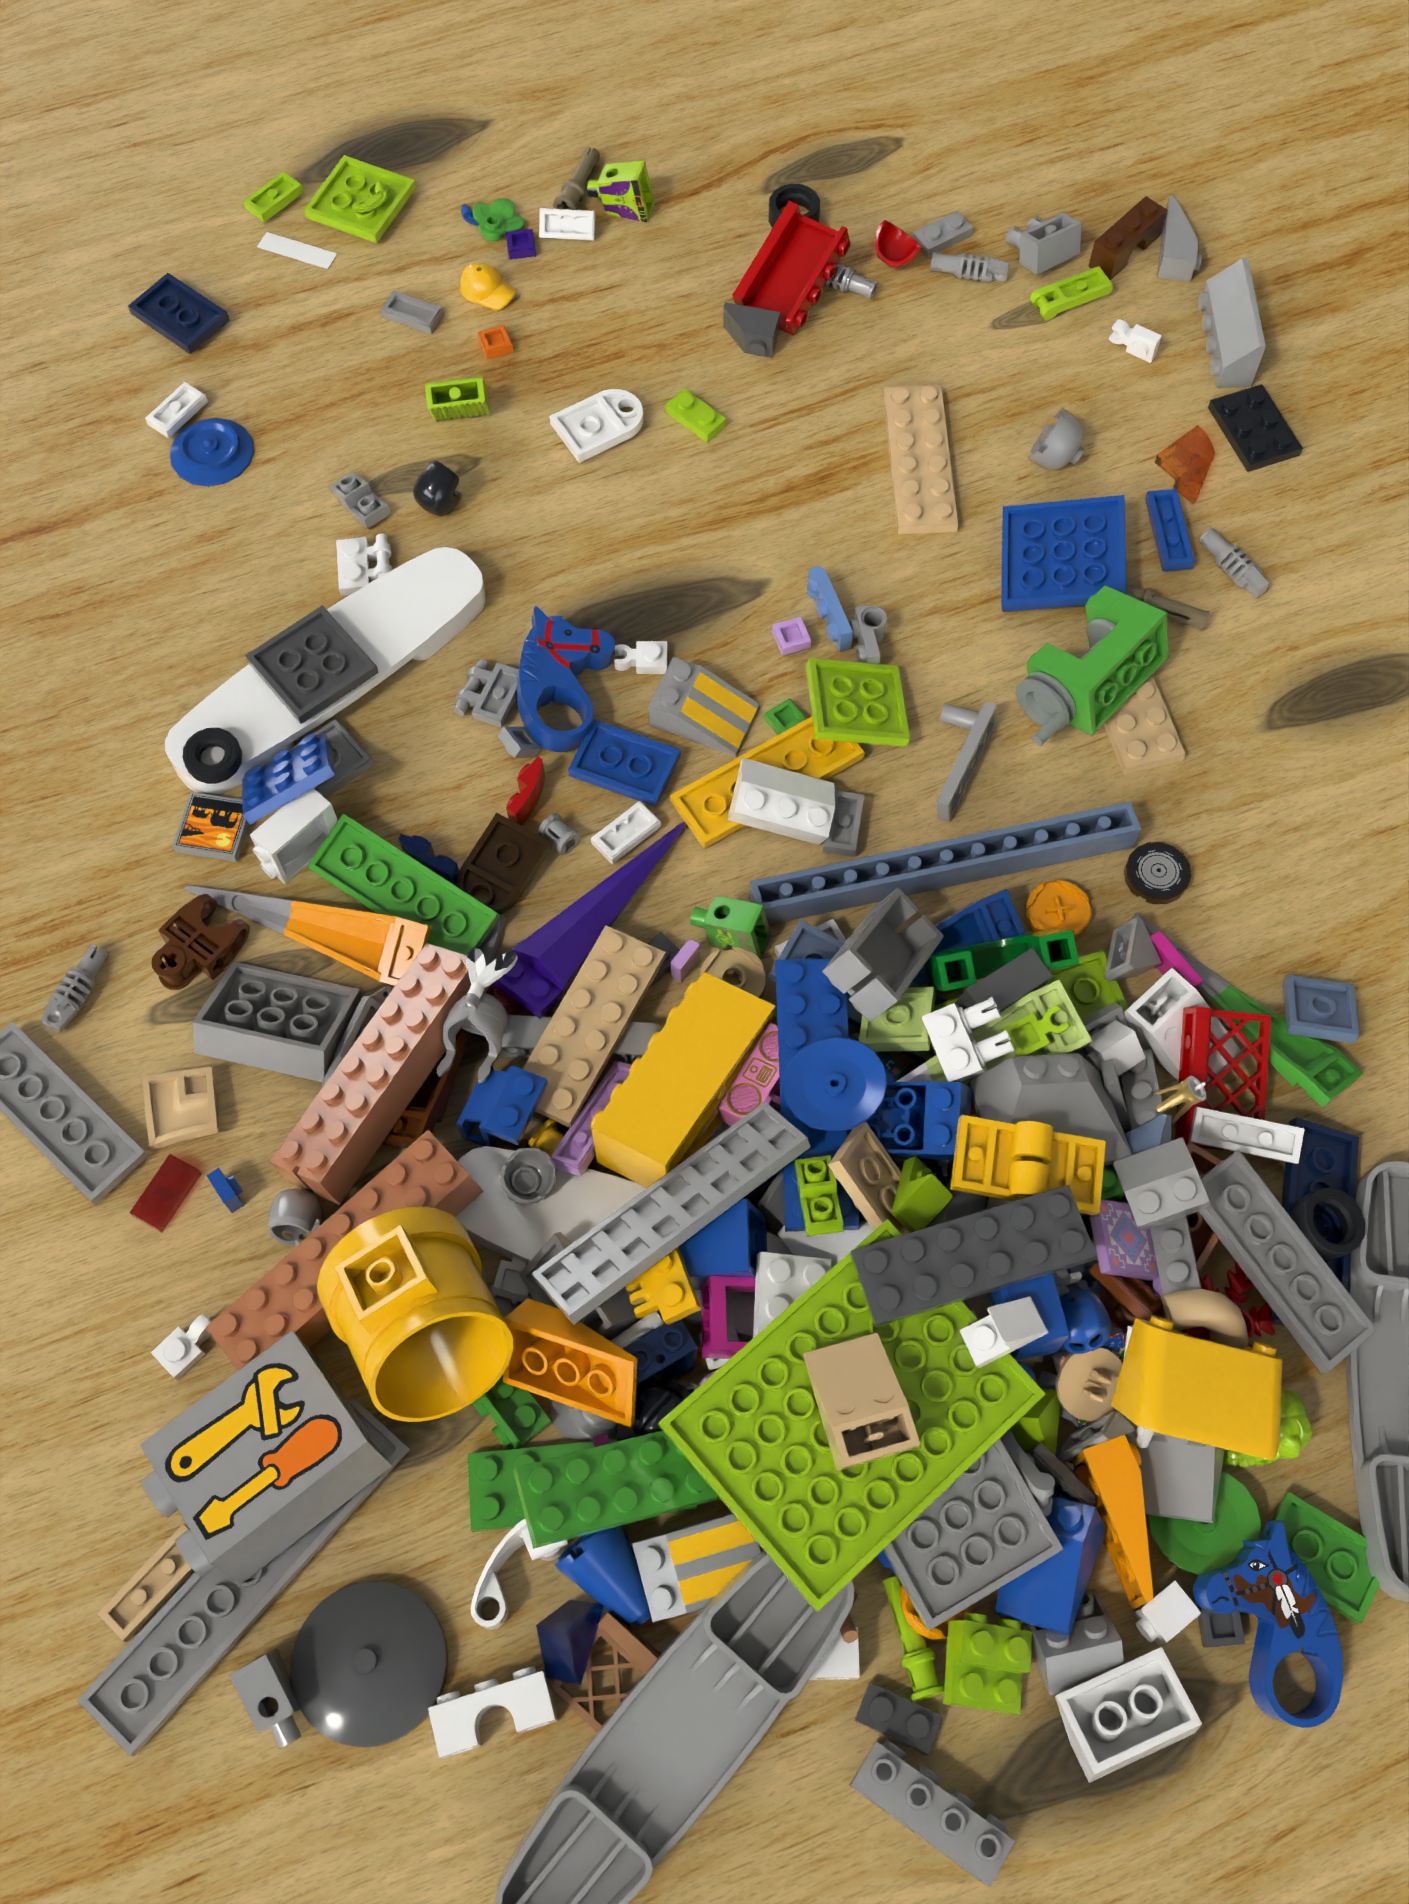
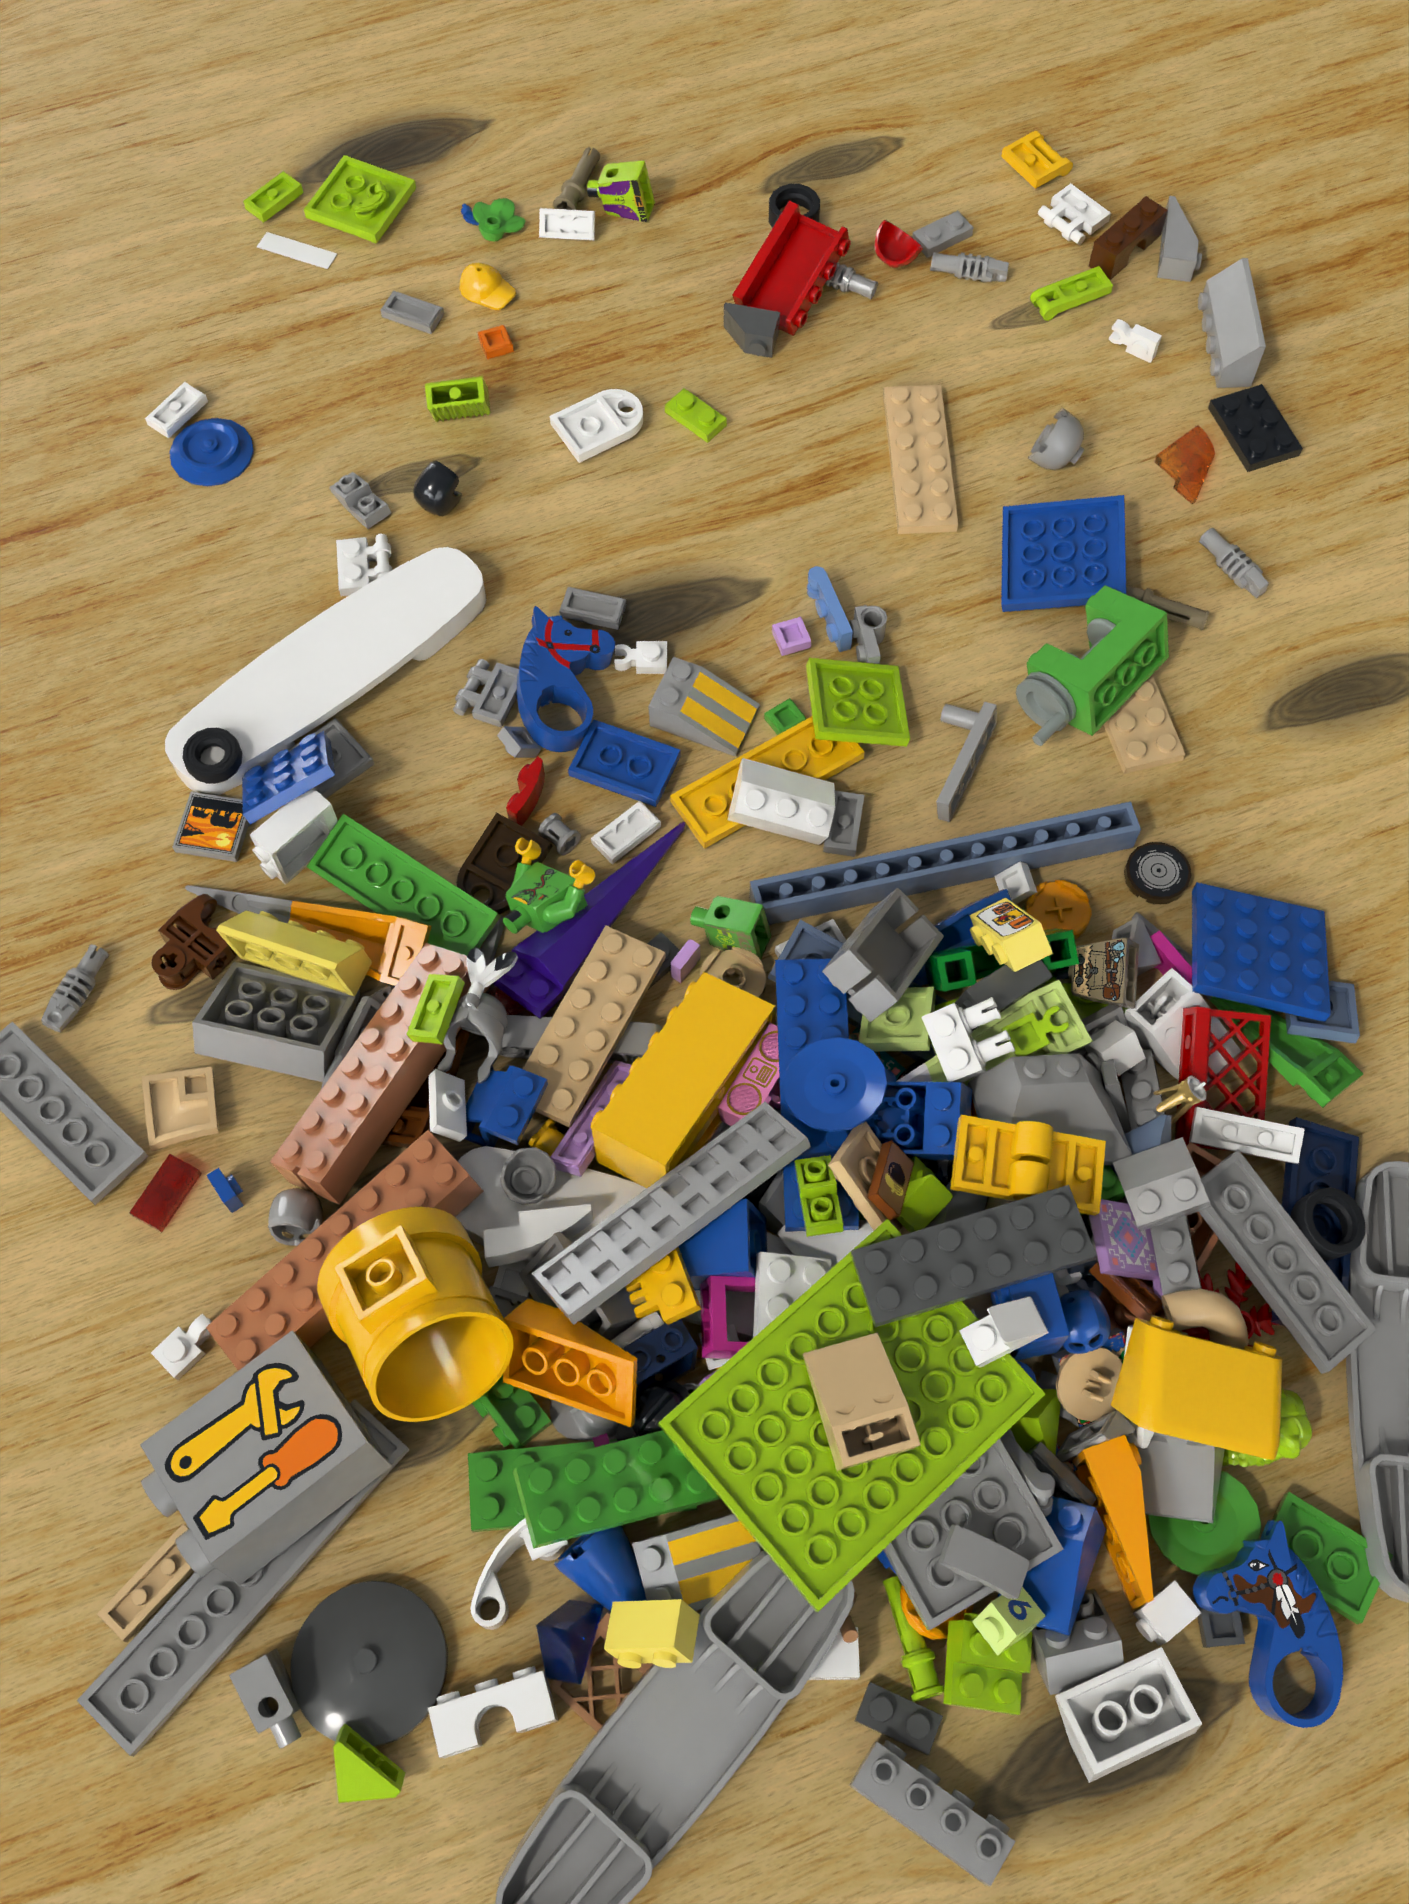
(179, 313): dark blue plate -> none
(297, 950): none -> light yellow slope
(311, 664): dark grey plate -> none
(363, 1770): none -> lime slope
(423, 852): clear blue slope -> none
(435, 1008): none -> lime plate
(447, 1105): none -> white plate
(520, 244): dark purple tile -> none
(535, 1228): none -> white slope
(542, 894): none -> bright green torso
(592, 608): none -> light grey tile
(652, 1632): none -> light yellow brick
(890, 1180): none -> tile
(984, 1561): none -> light grey slope
(1008, 1620): none -> yellowish green brick
(1010, 934): none -> light yellow brick
(1017, 881): none -> white plate
(1036, 159): none -> yellow plate
(1046, 242): light grey brick -> none
(1078, 208): none -> white plate
(1104, 972): none -> torso
(1169, 530): blue plate -> none
(1259, 952): none -> blue plate

